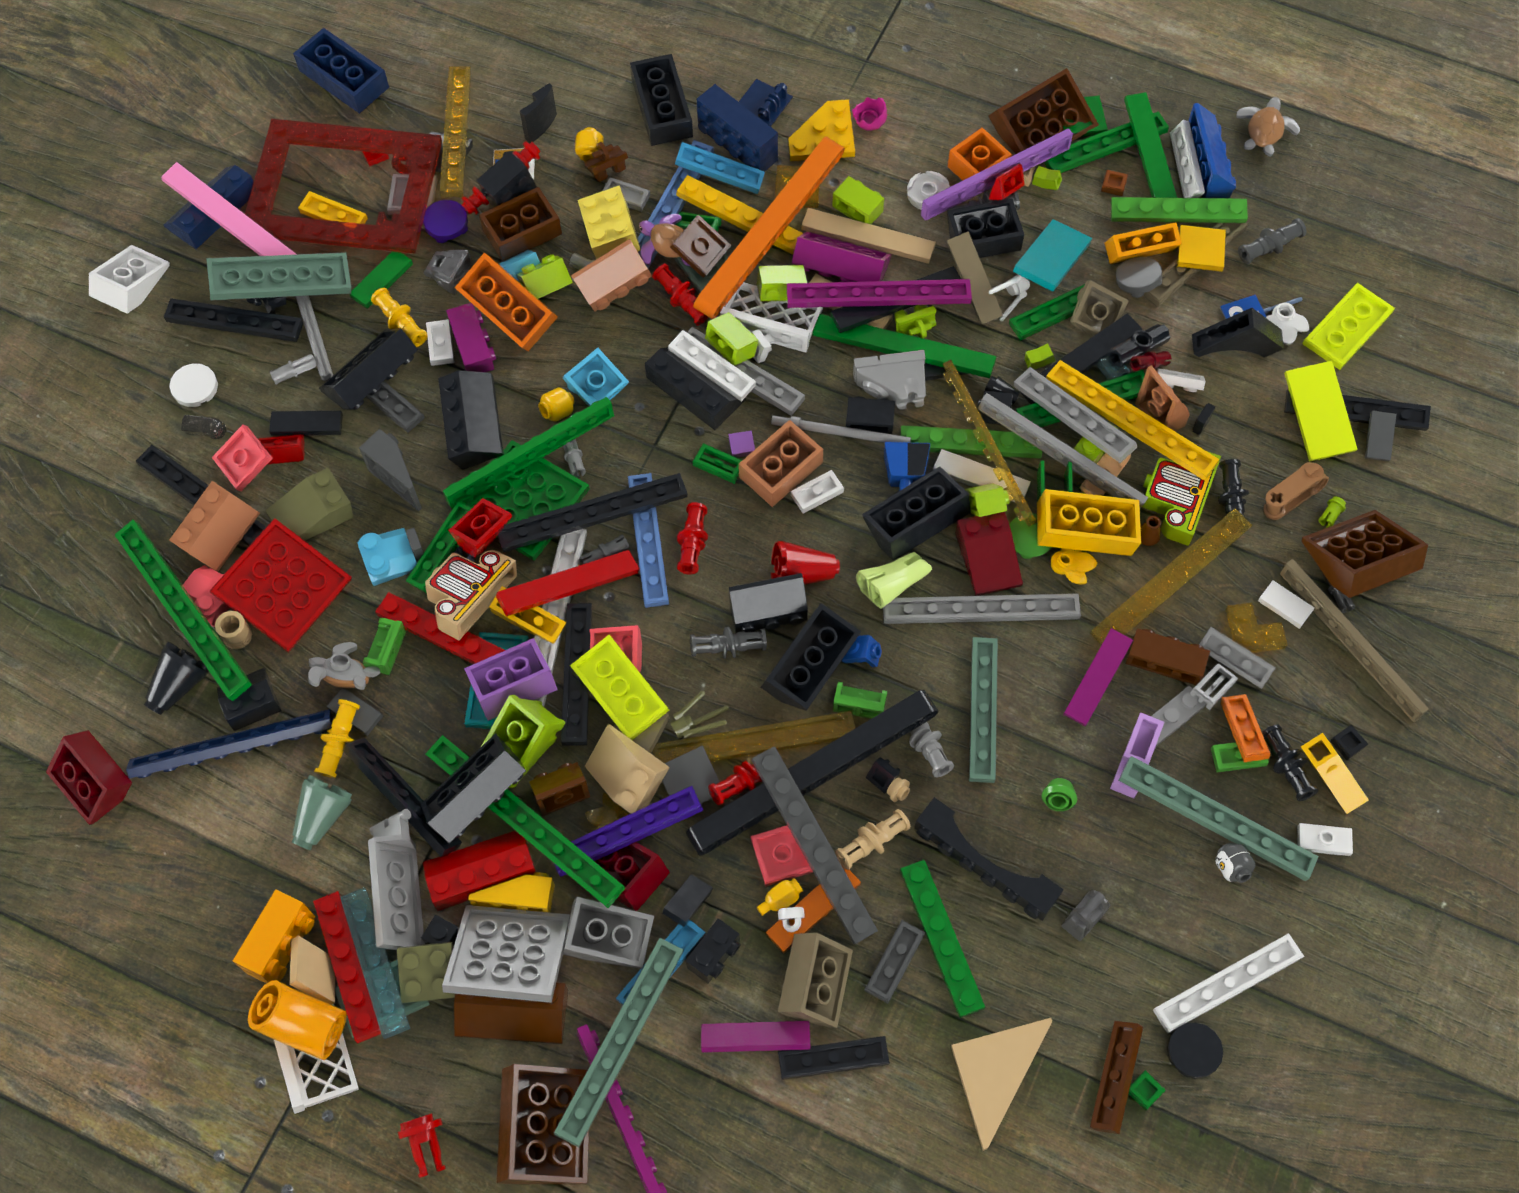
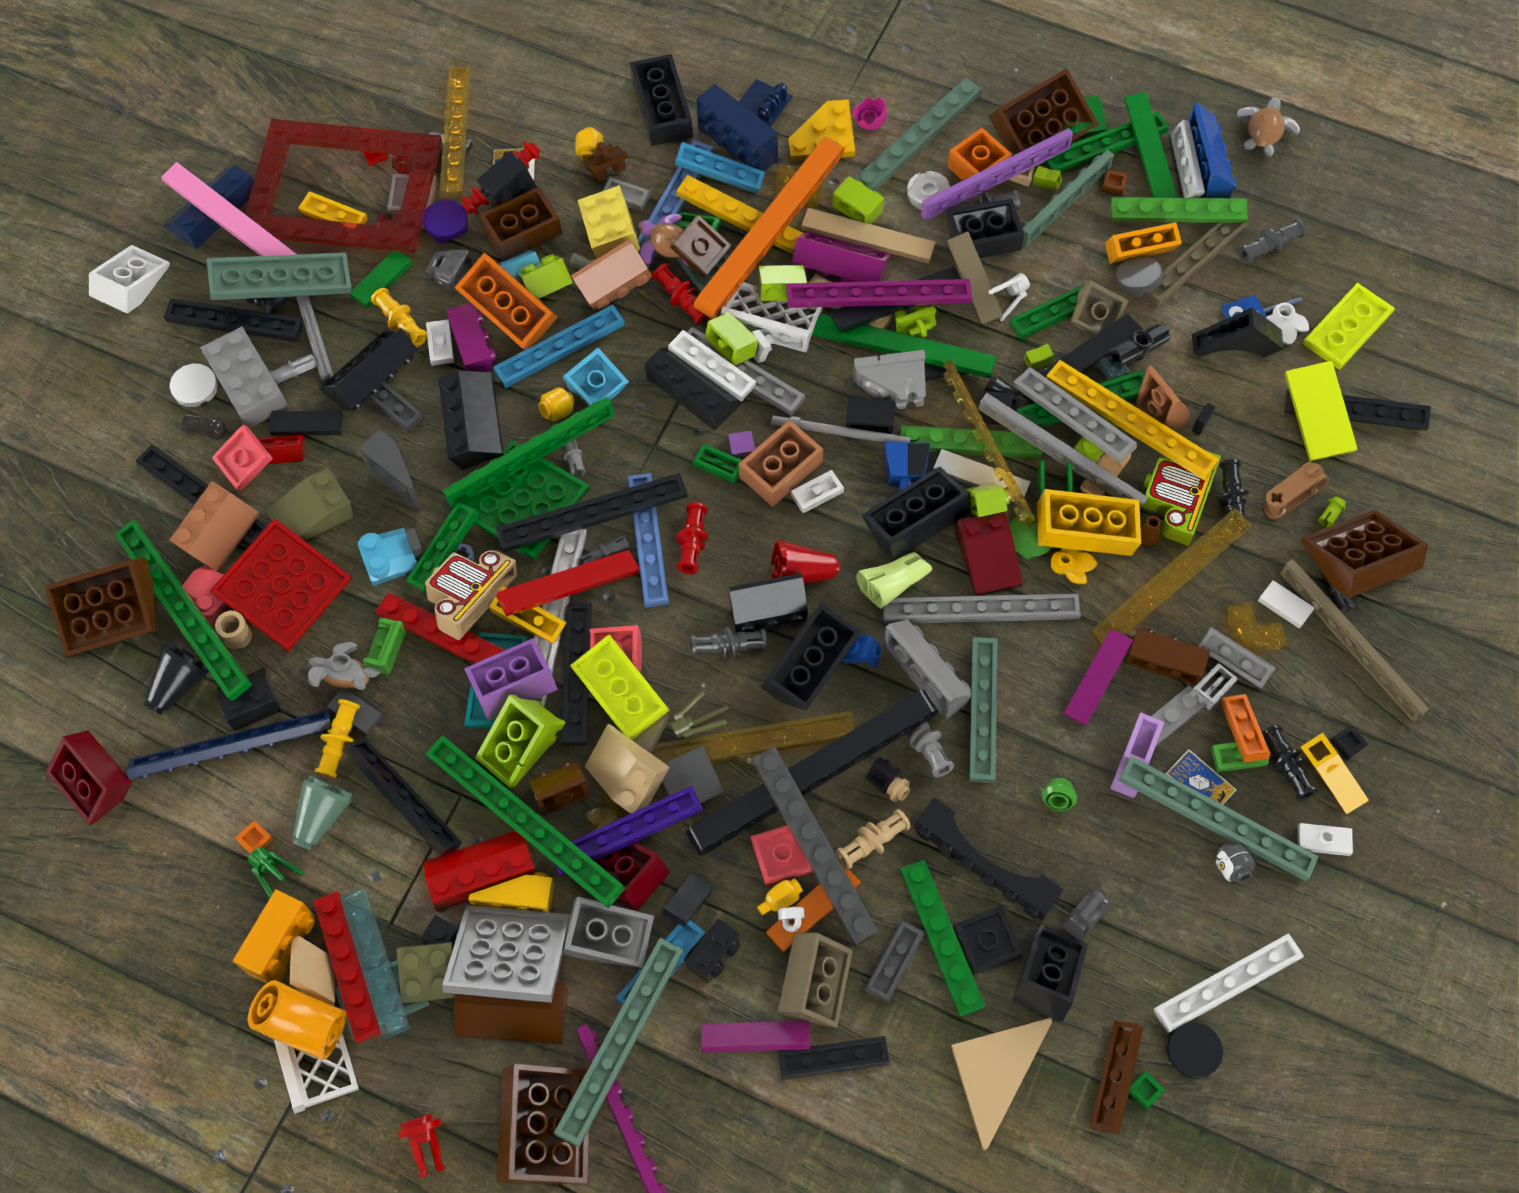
(103, 606): none -> reddish brown slope
(244, 377): none -> light grey brick
(254, 837): none -> orange plate
(265, 862): none -> green plant
(341, 70): dark blue brick -> none
(395, 883): light grey hinge -> none
(472, 788): slope -> none
(479, 527): red slope -> none
(539, 114): black slope -> none
(559, 346): none -> dark azure plate
(744, 777): red piece -> none
(859, 701): bright green hinge -> none
(919, 134): none -> sand green plate
(926, 668): none -> light grey slope
(987, 940): none -> black tile
(1007, 183): red slope -> none
(1050, 973): none -> black slope
(1052, 255): teal tile -> none
(1067, 197): none -> sand green plate
(1150, 358): dark red pin -> none
(1188, 381): white plate -> none
(1200, 777): none -> piece
(1201, 248): yellow tile -> none
(1380, 436): dark grey tile -> none

